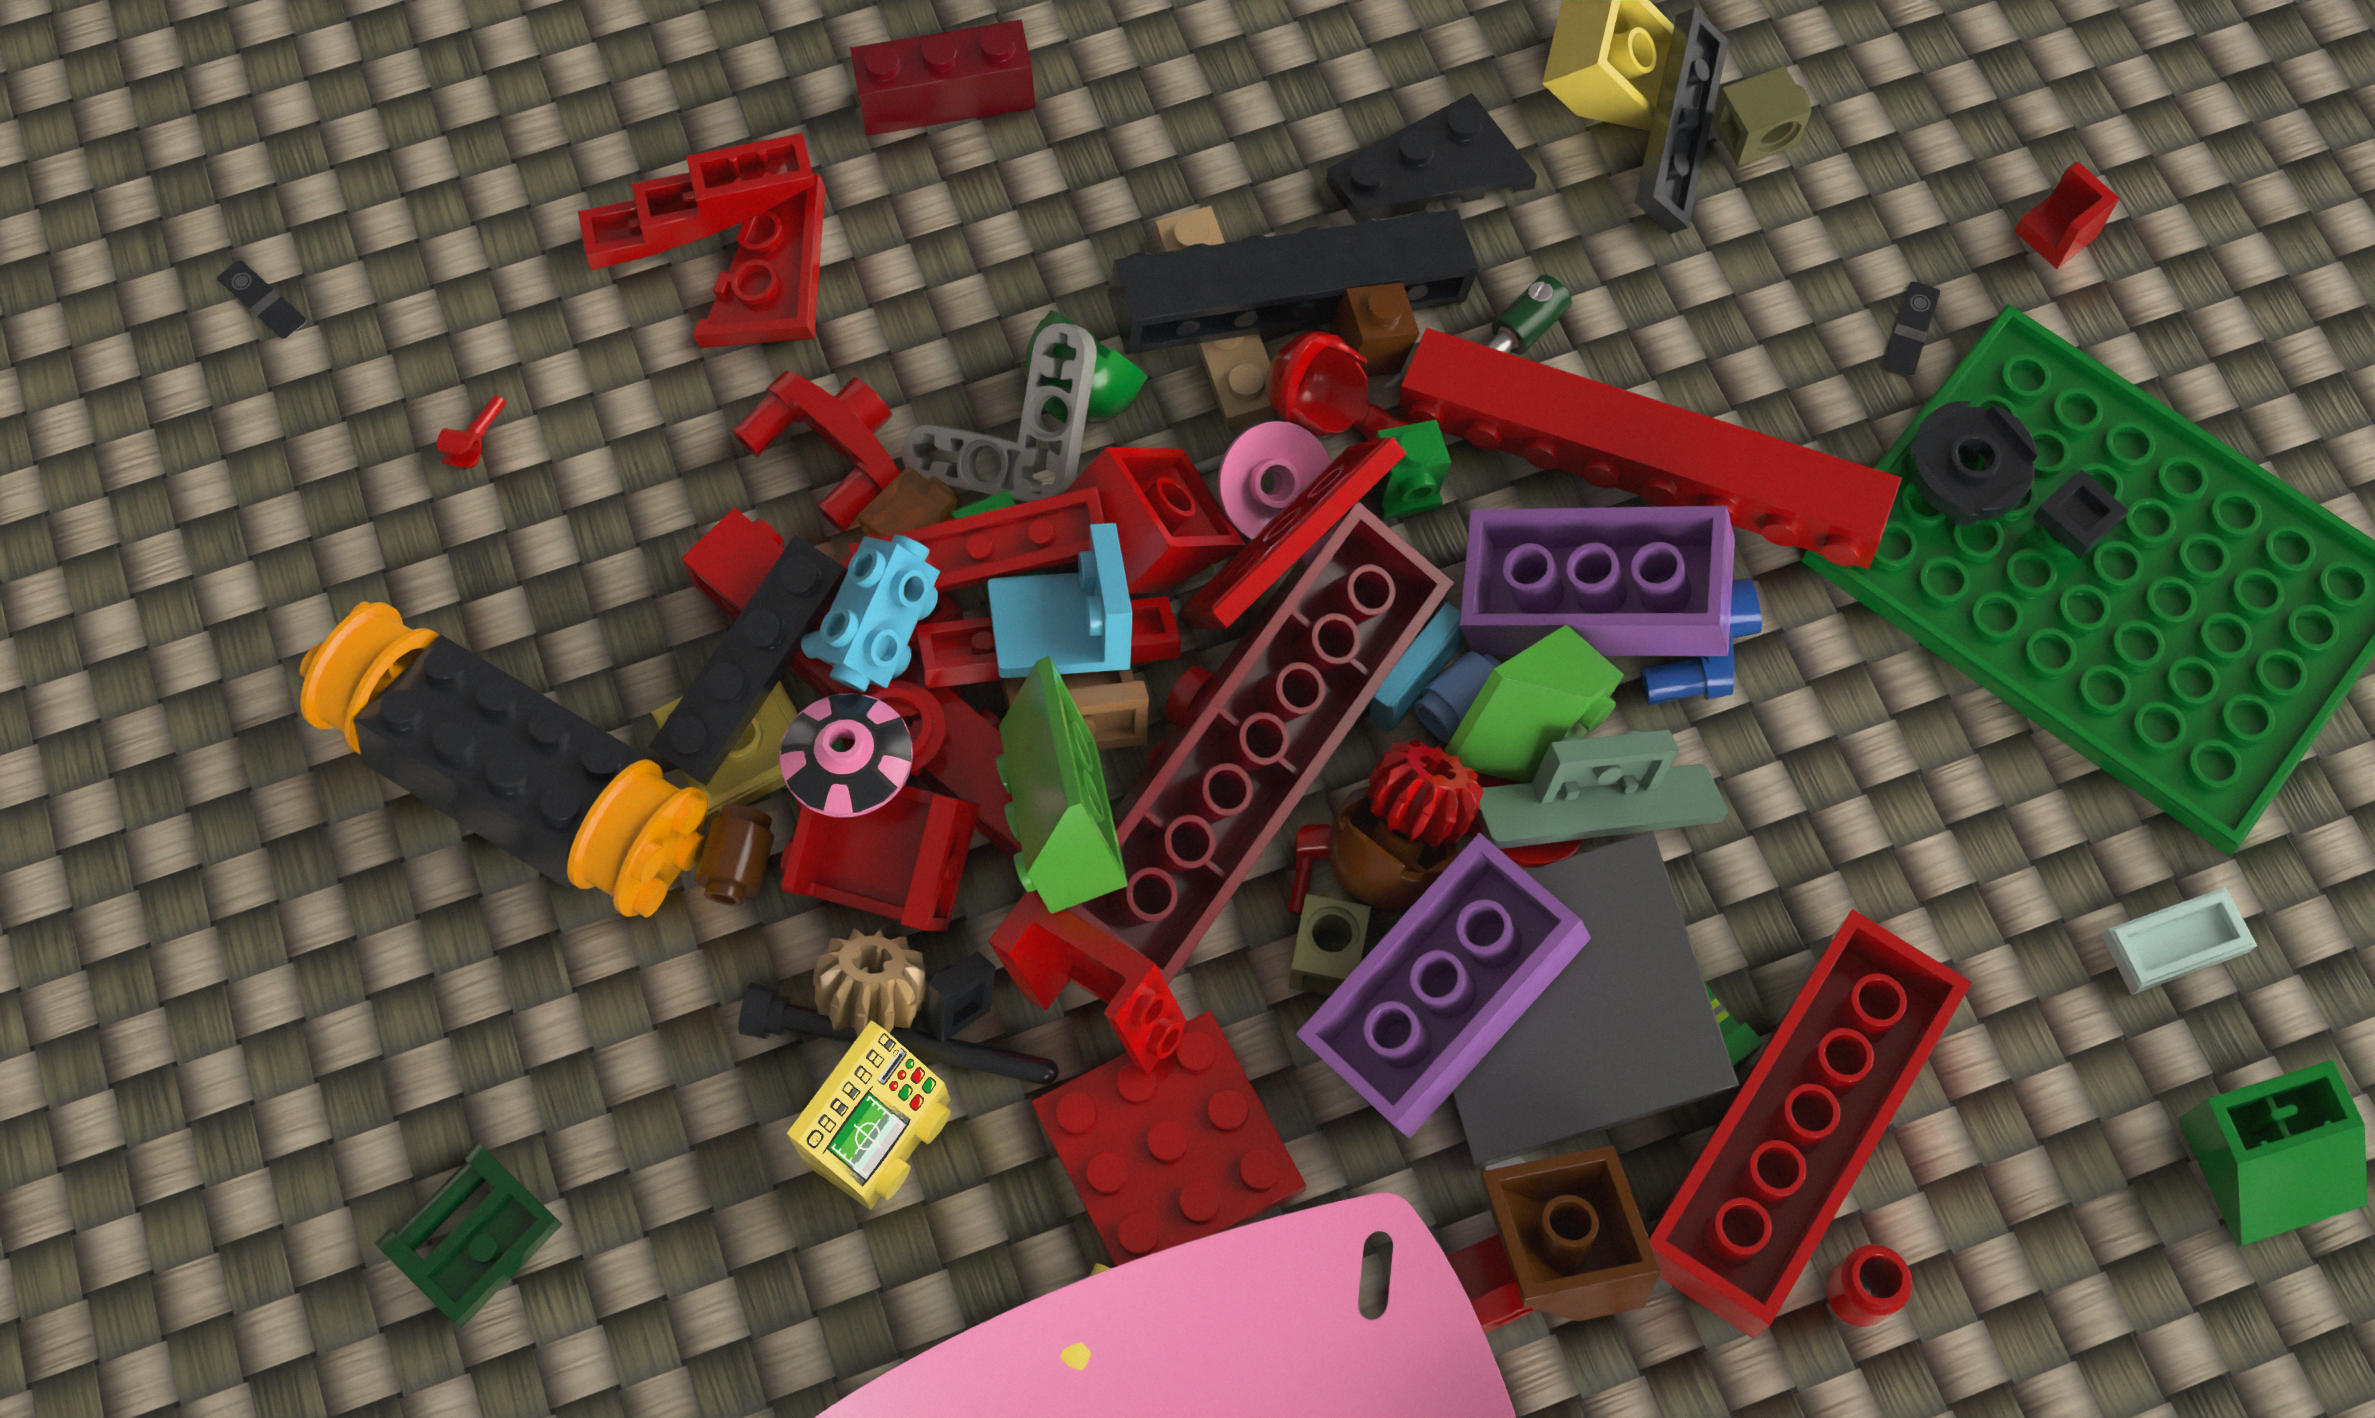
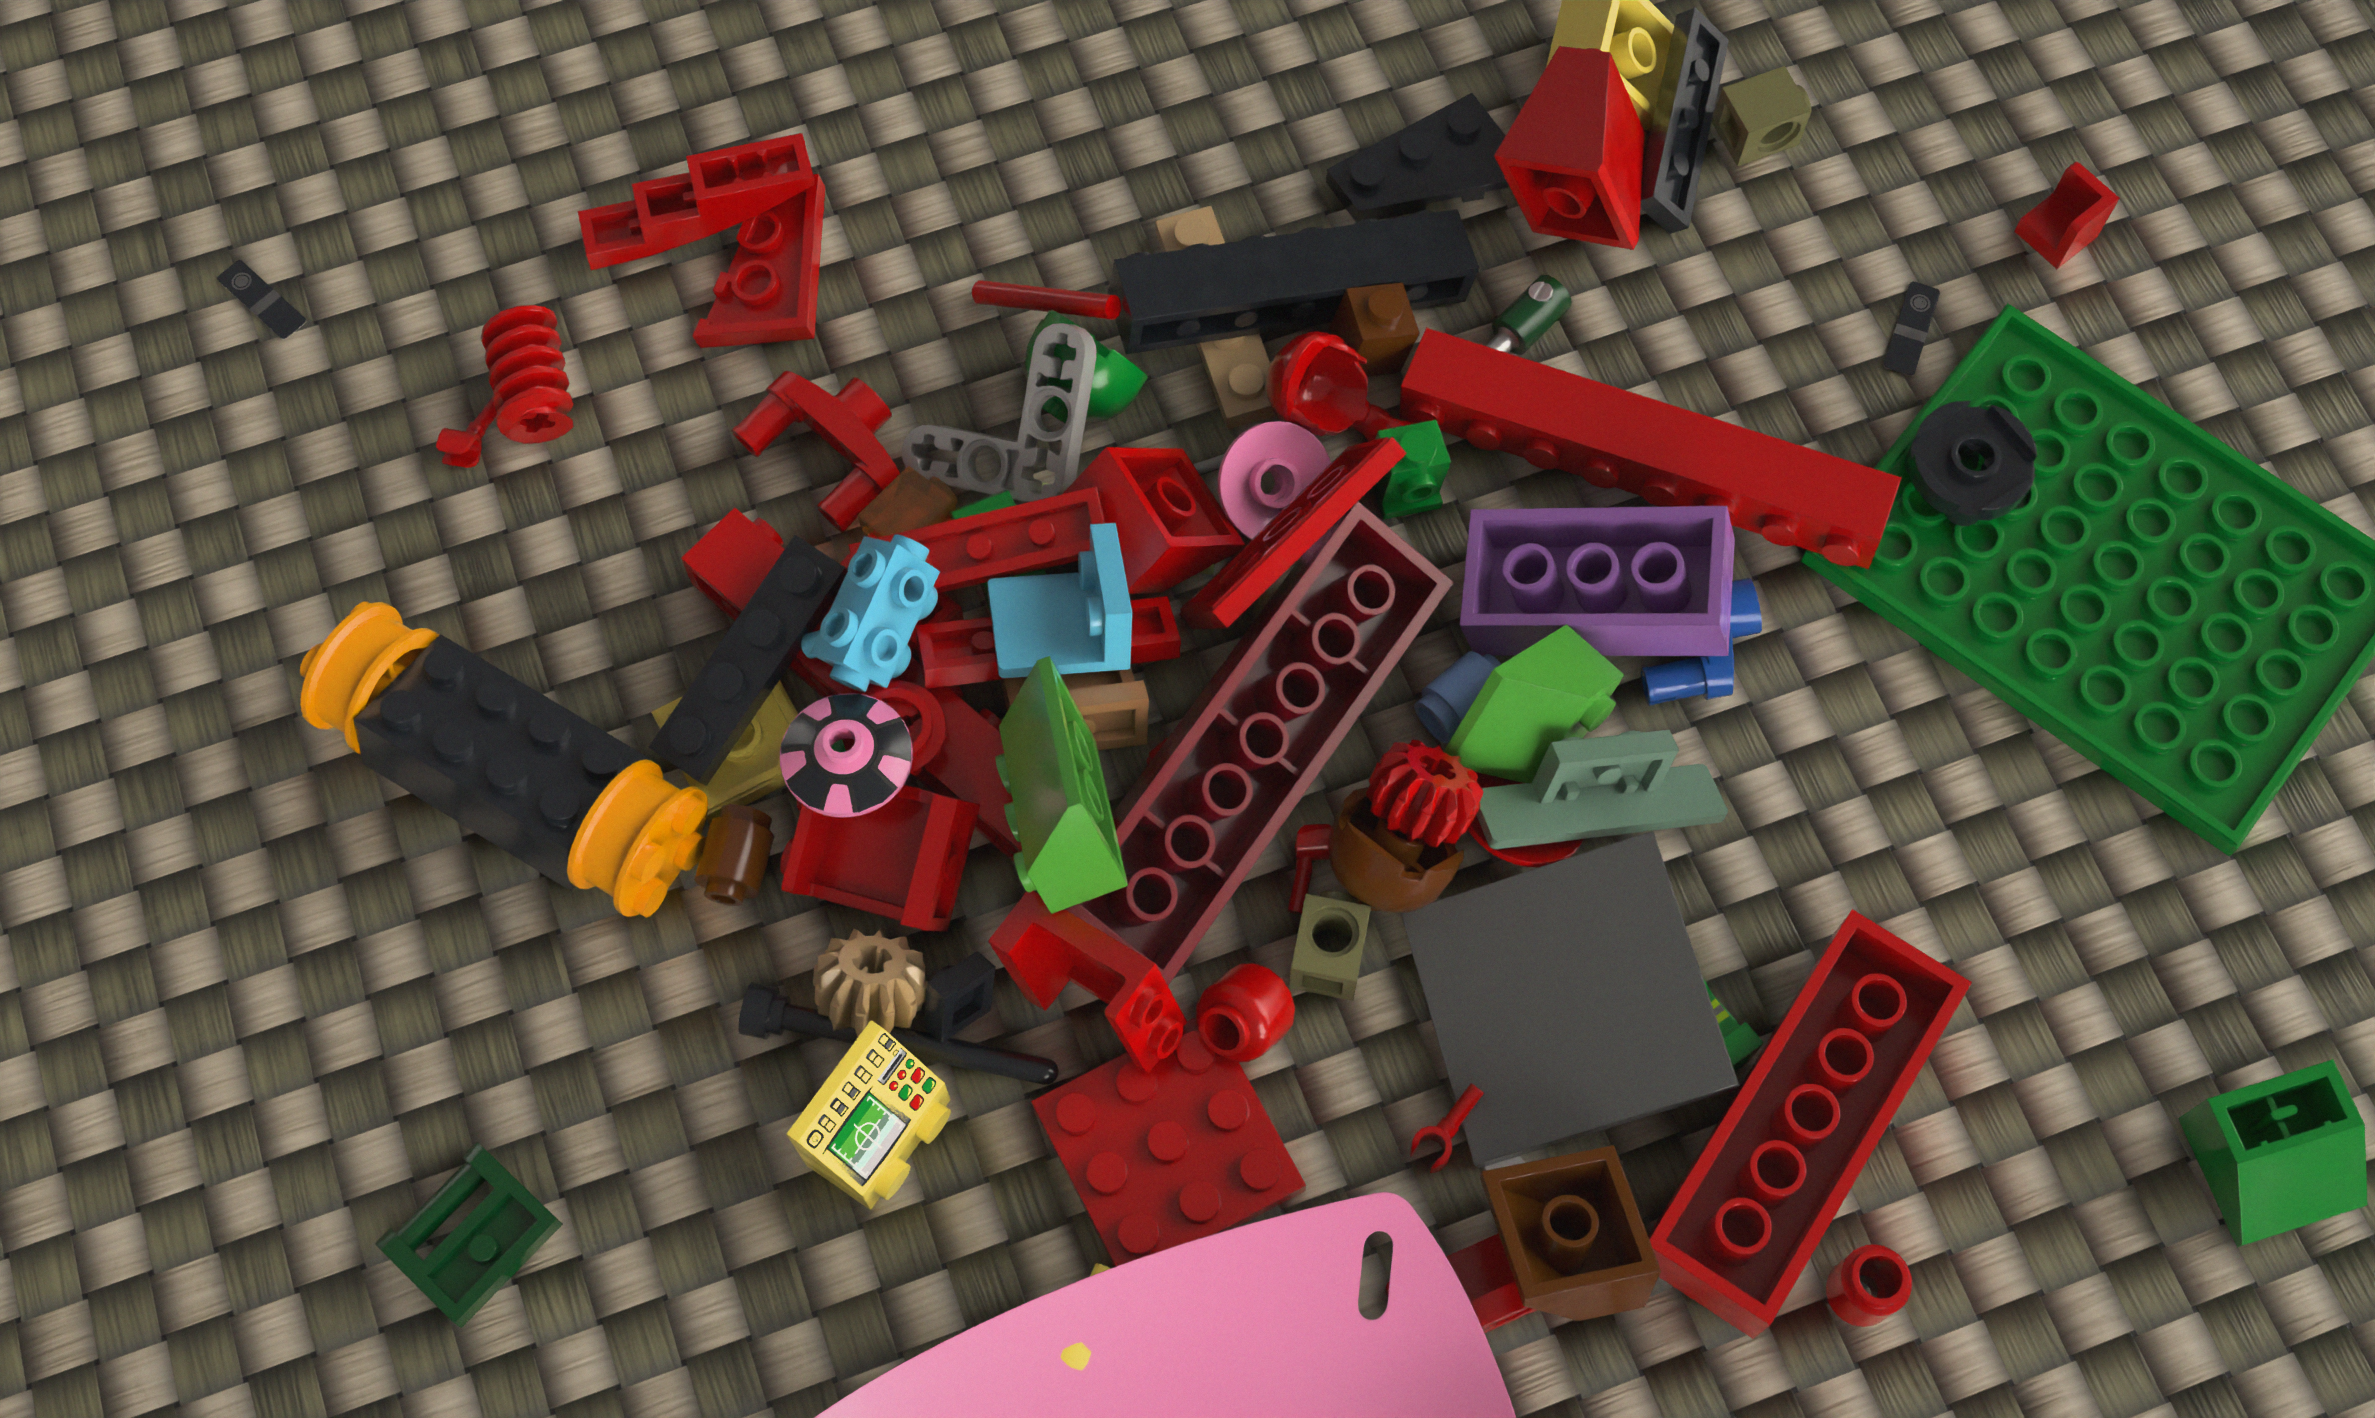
(527, 374): none -> red piece
(943, 77): dark red brick -> none
(1047, 299): none -> red bar
(1186, 692): red tile -> none
(1245, 1012): none -> red head
(1417, 668): medium azure tile -> none
(1445, 985): medium lavender brick -> none
(1448, 1126): none -> red hand
(1578, 152): none -> red slope
(2080, 514): black plate -> none
(2178, 940): light aqua tile -> none

